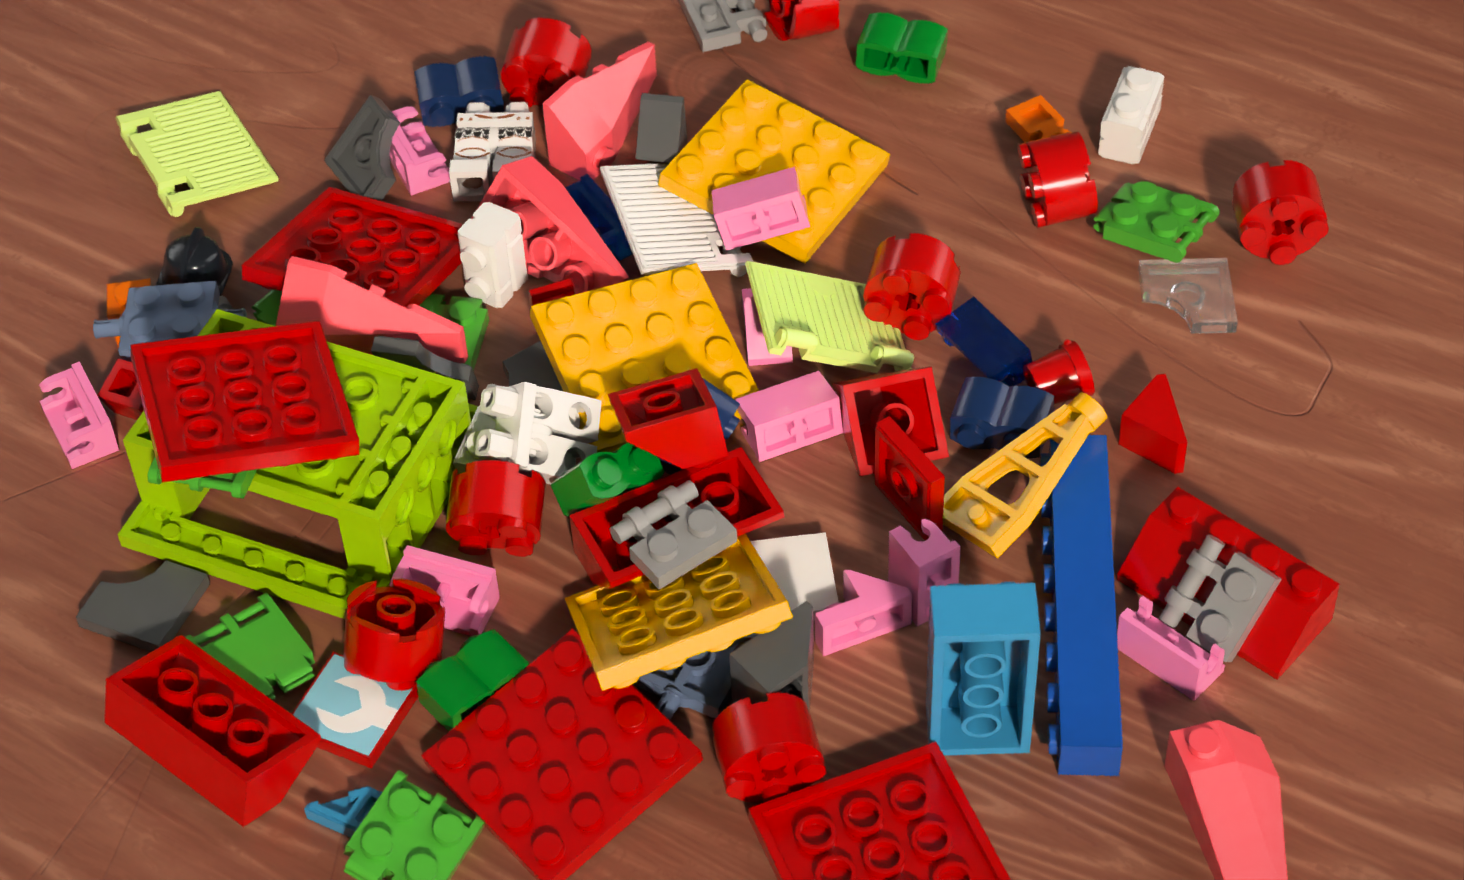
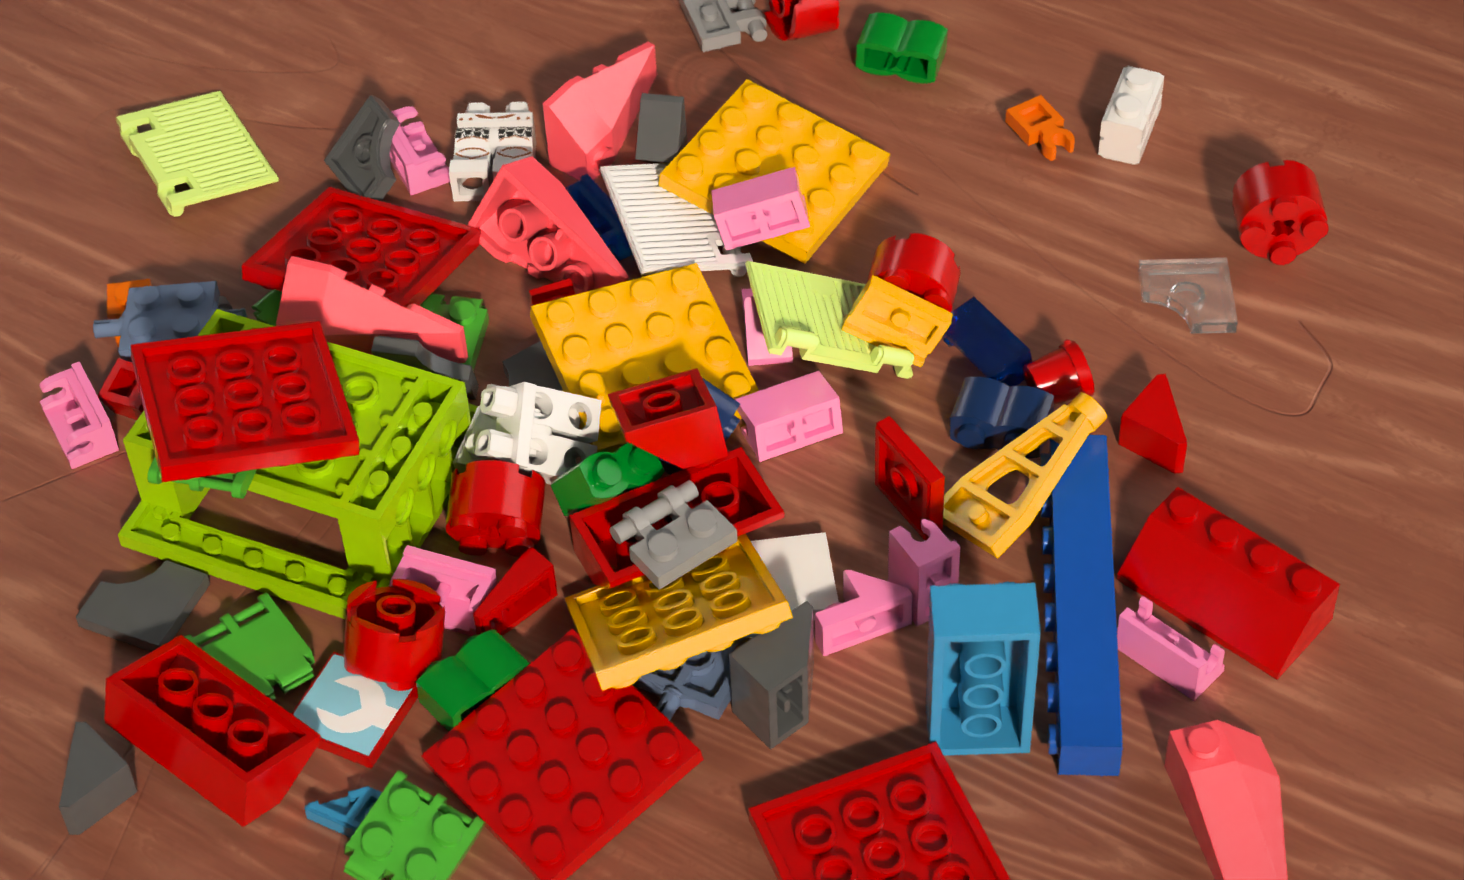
(93, 781): none -> dark grey slope
(195, 260): black piece -> none
(449, 88): dark blue brick -> none
(492, 254): white brick -> none
(518, 594): none -> red slope
(543, 60): red brick -> none
(767, 748): red brick -> none
(896, 319): none -> yellow plate
(905, 397): red slope -> none
(1057, 179): red brick -> none
(1154, 219): bright green plate -> none
(1231, 607): light grey plate -> none

